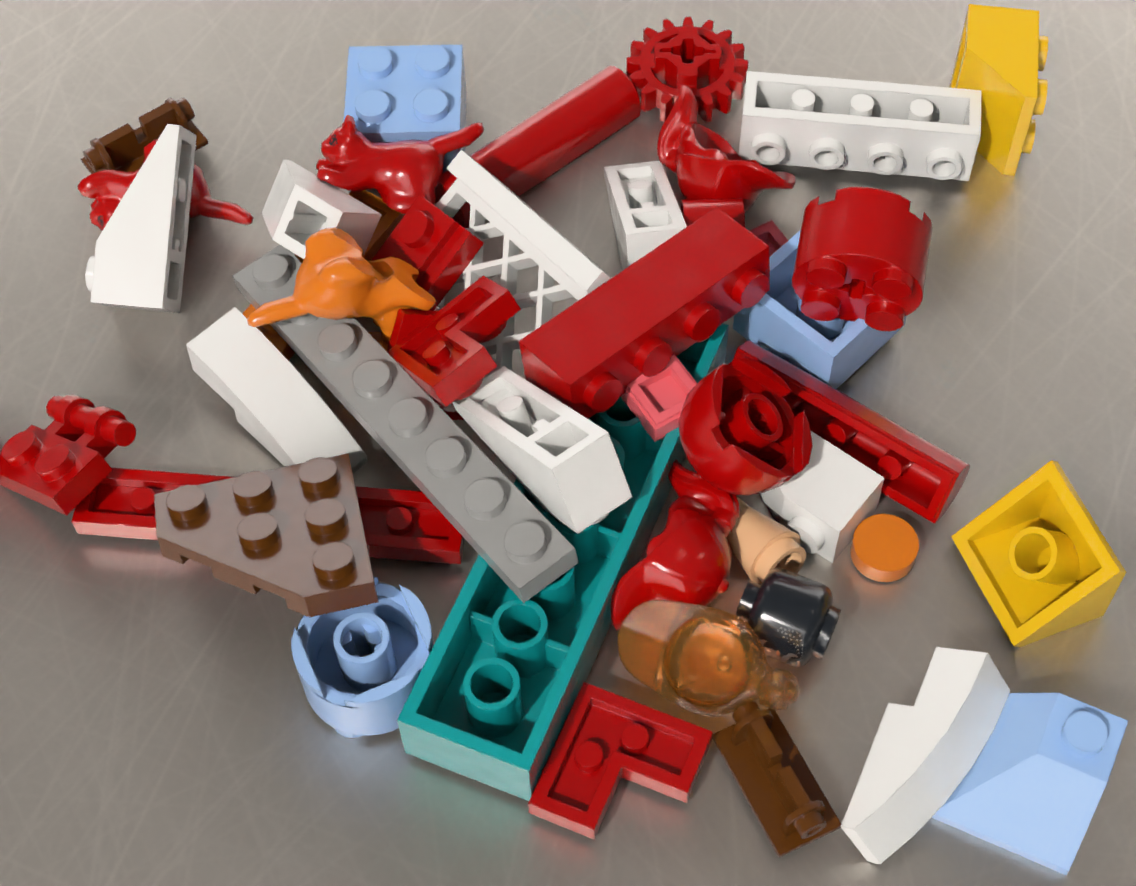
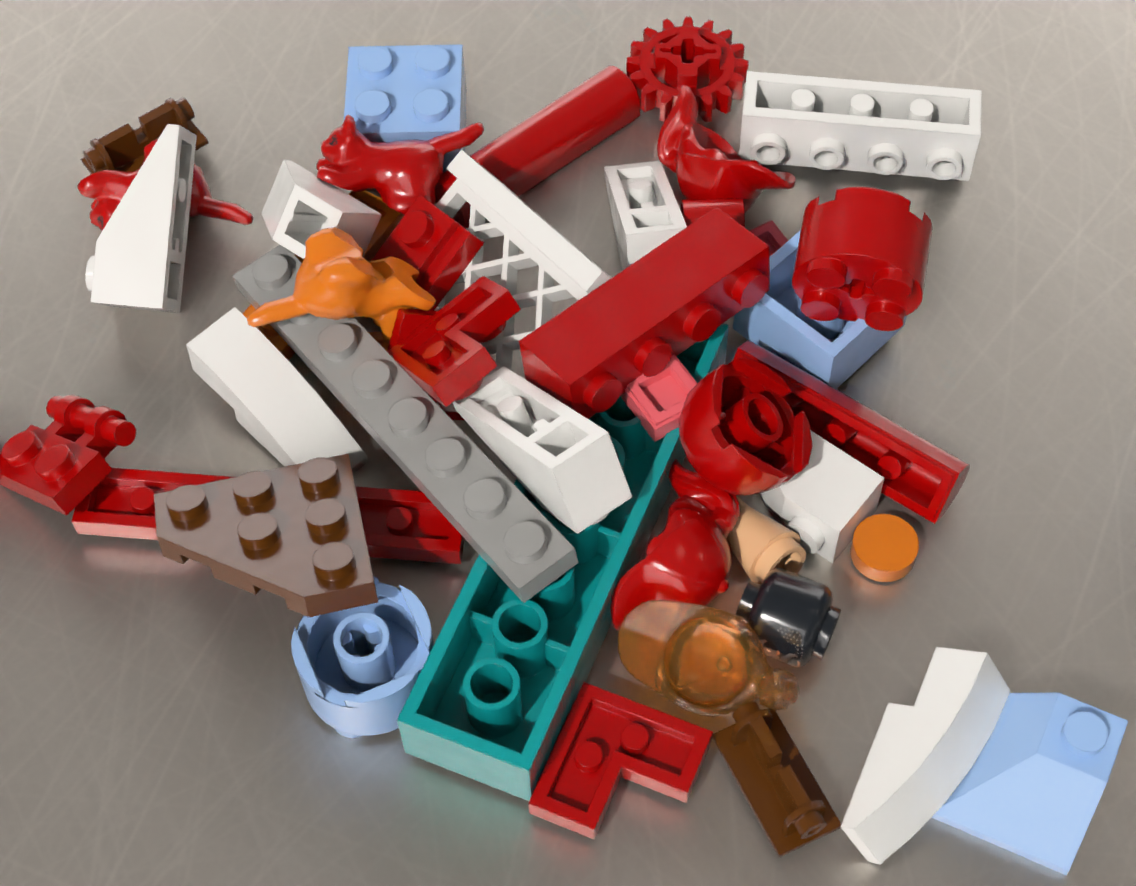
(1002, 58): yellow slope -> none
(1041, 558): yellow slope -> none

